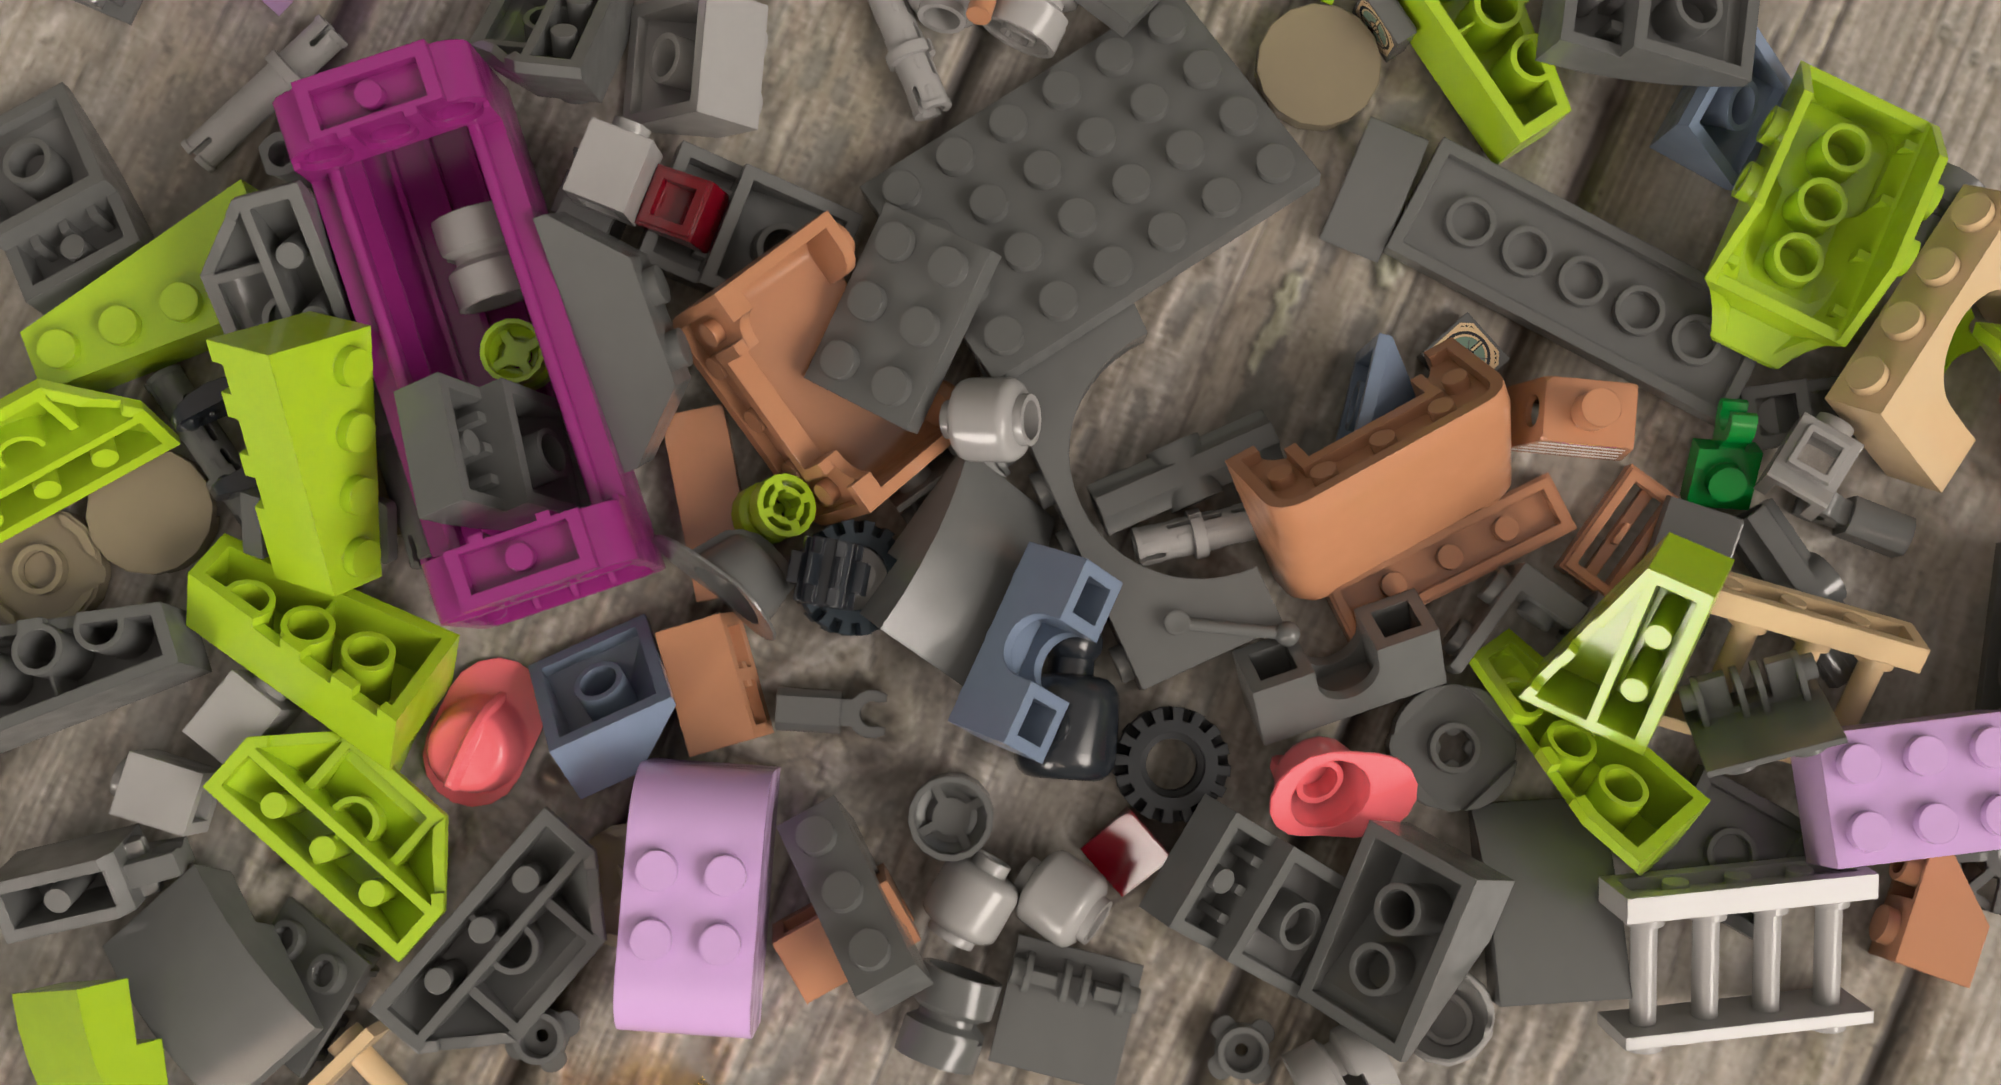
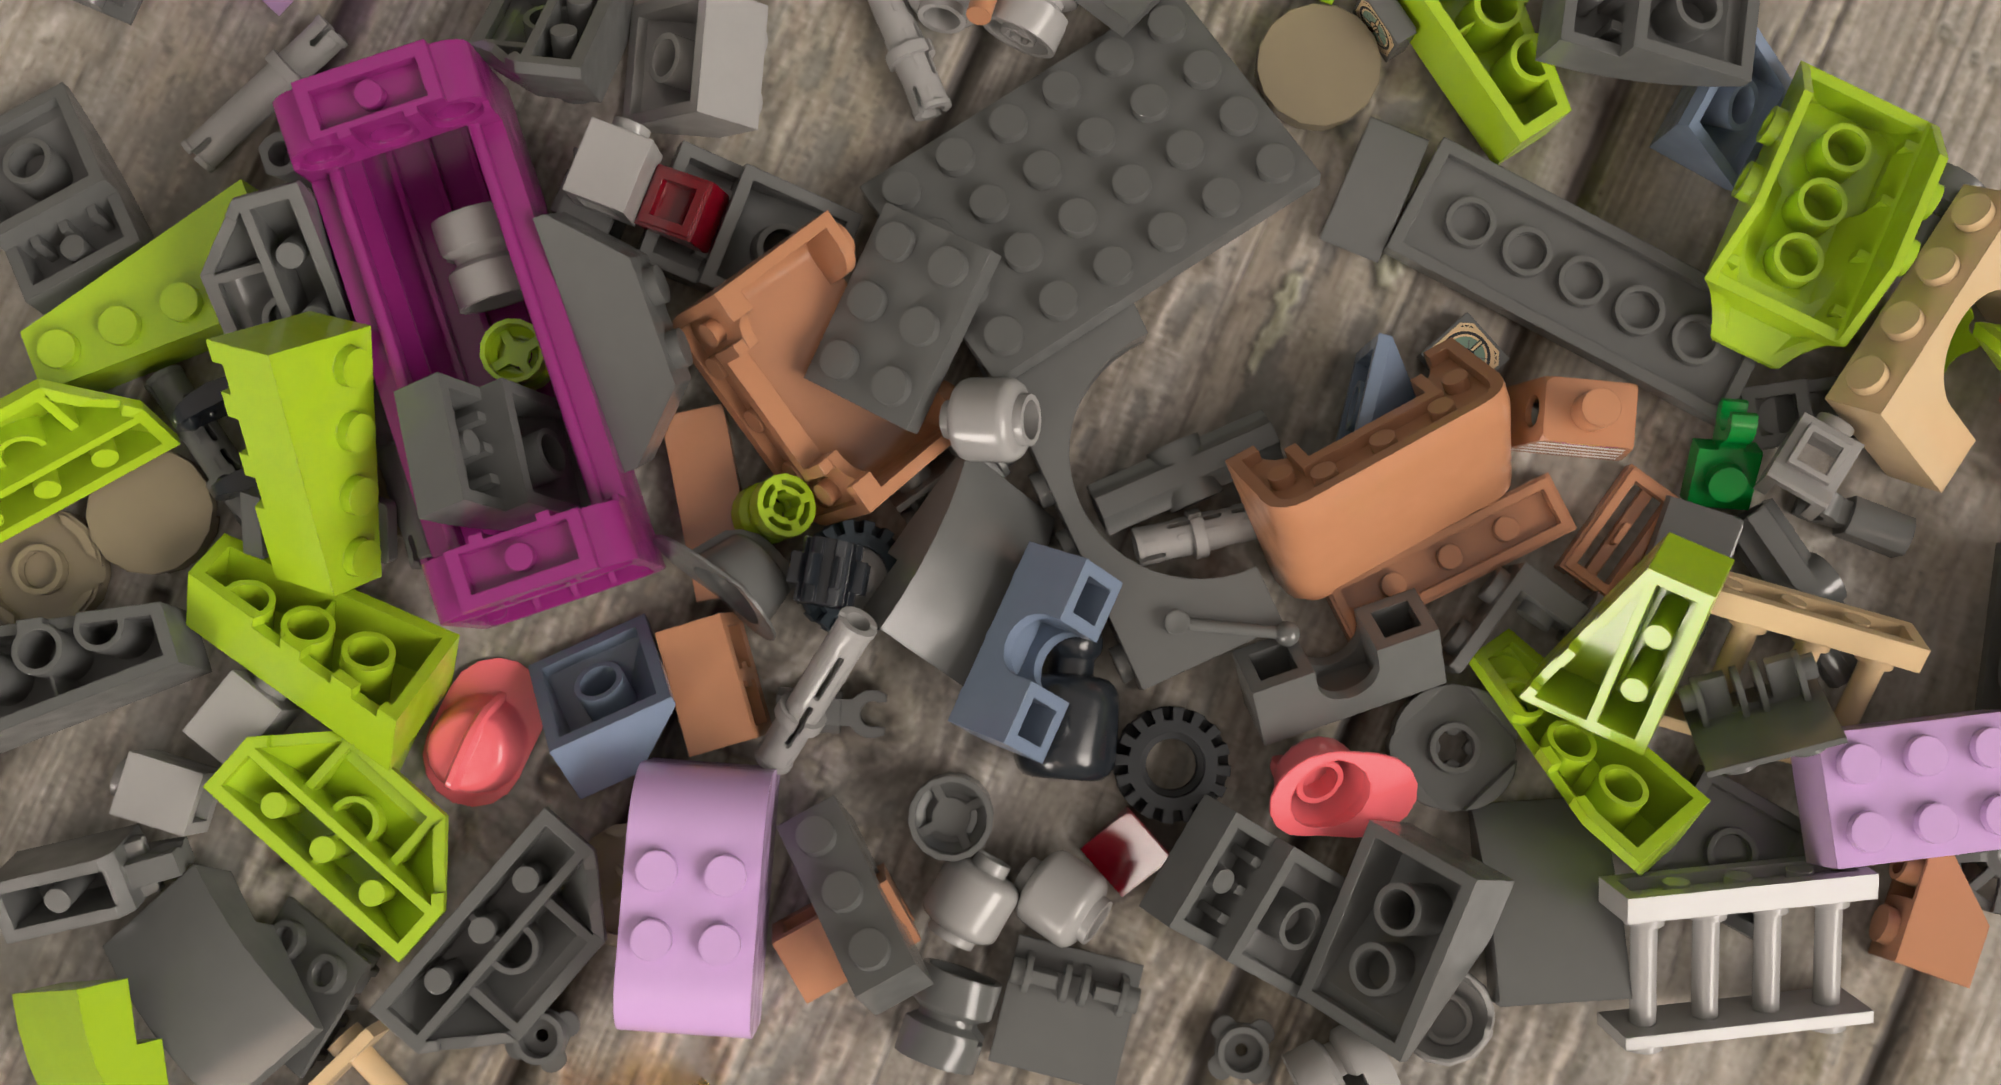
(803, 710): none -> light grey pin

